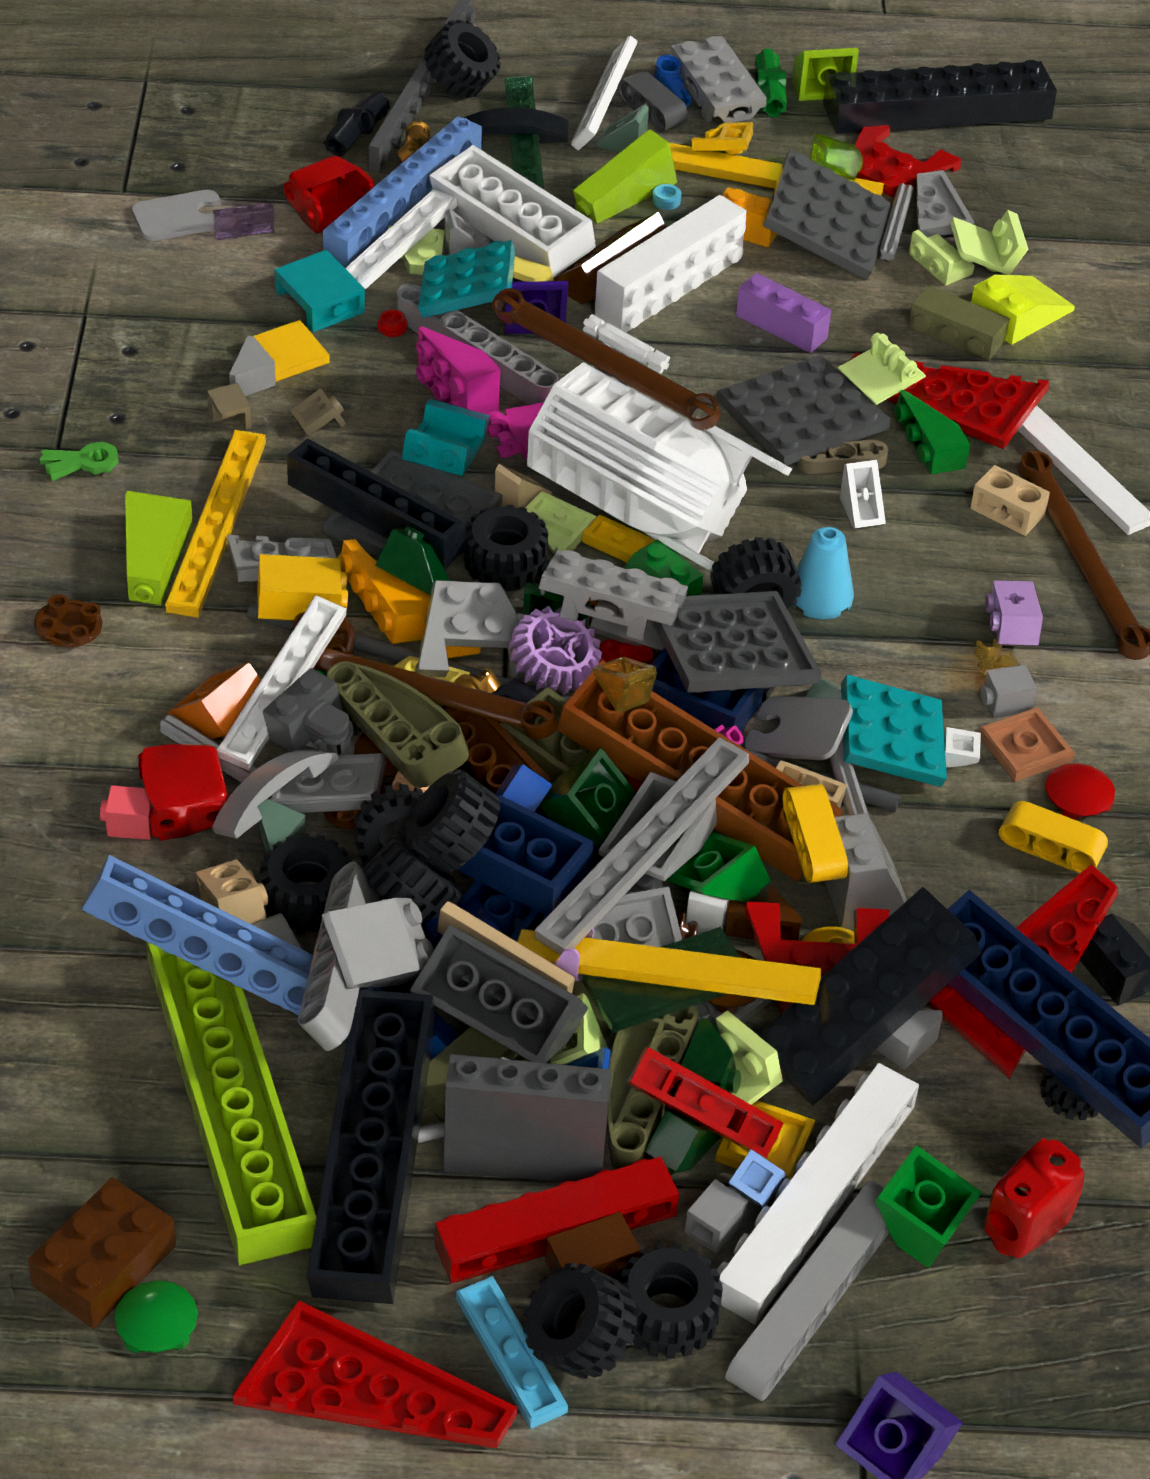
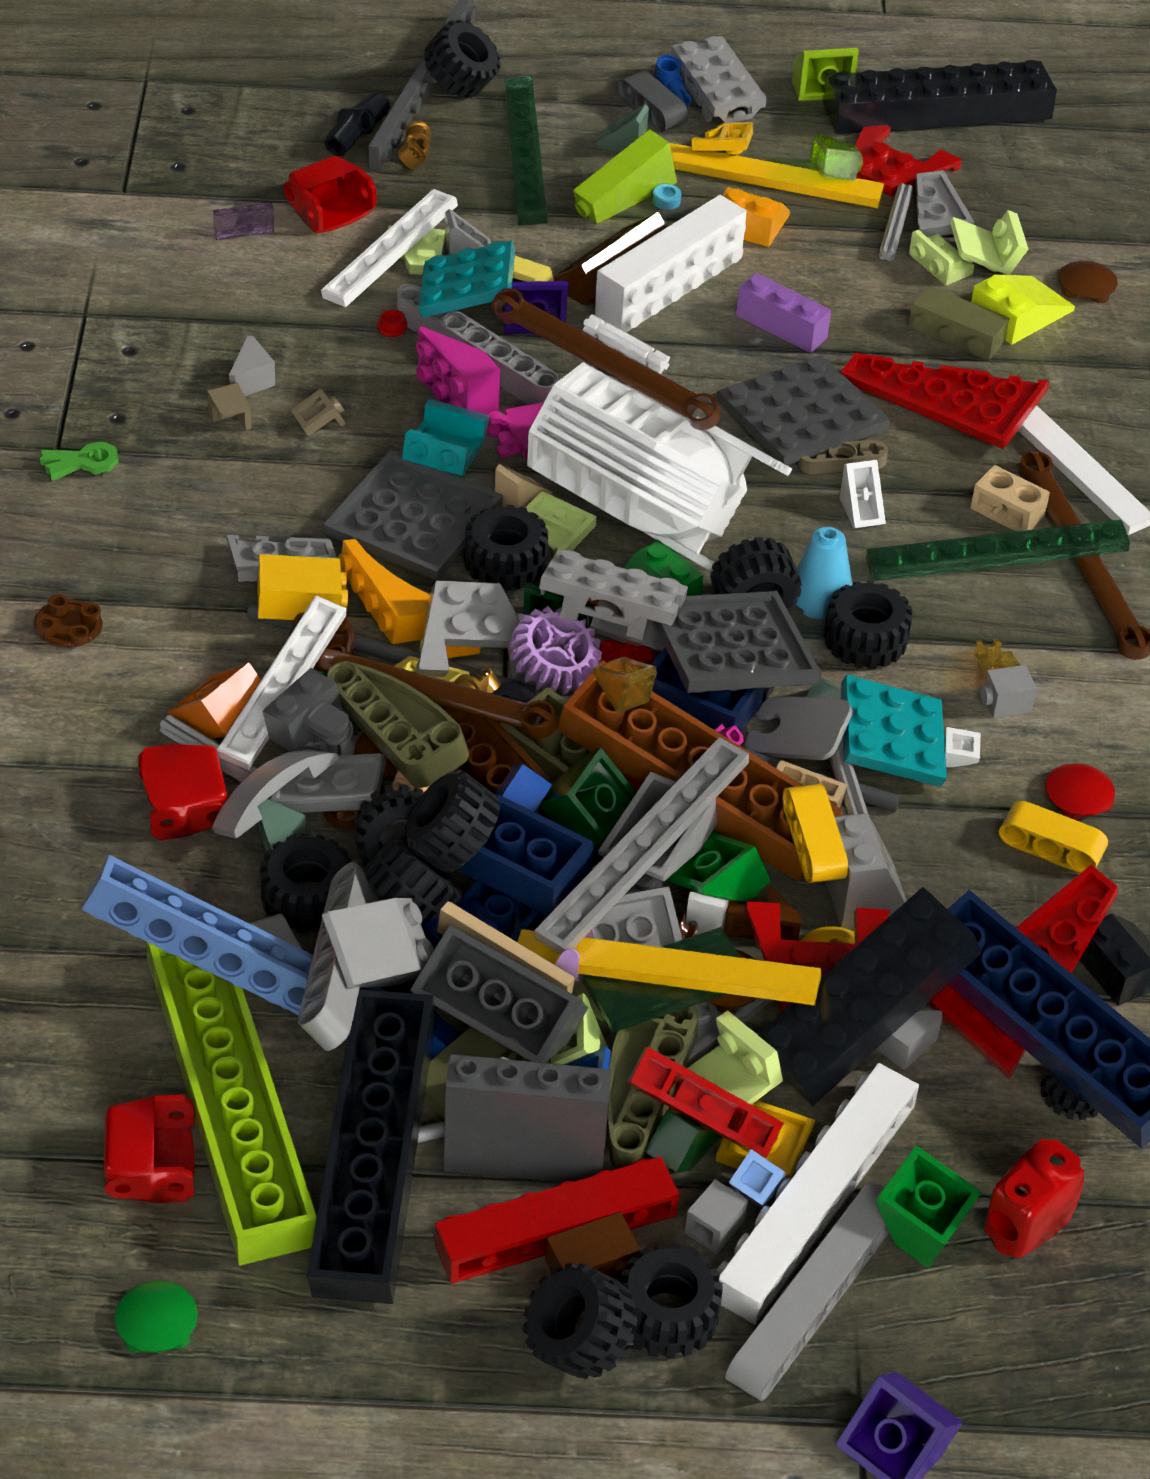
(102, 1252): reddish brown brick -> none
(127, 813): coral brick -> none
(150, 1150): none -> red piece
(154, 542): lime slope -> none
(175, 215): light grey piece -> none
(215, 523): yellow tile -> none
(233, 891): tan brick -> none
(293, 349): yellow tile -> none
(321, 289): teal panel -> none
(349, 1377): red wing -> none
(371, 499): black brick -> none
(397, 192): medium blue brick -> none
(411, 559): dark green slope -> none
(506, 1346): medium azure tile -> none
(515, 209): white brick -> none
(522, 121): black slope -> none
(603, 93): white tile -> none
(614, 538): yellow plate -> none
(712, 1058): dark green slope -> none
(771, 81): green piece -> none
(827, 214): dark grey plate -> none
(868, 624): none -> black tyre
(881, 370): yellowish green hinge -> none
(936, 437): green slope -> none
(997, 550): none -> clear green plate
(1014, 612): lavender brick -> none
(1026, 744): nougat tile -> none
(1087, 281): none -> reddish brown dish

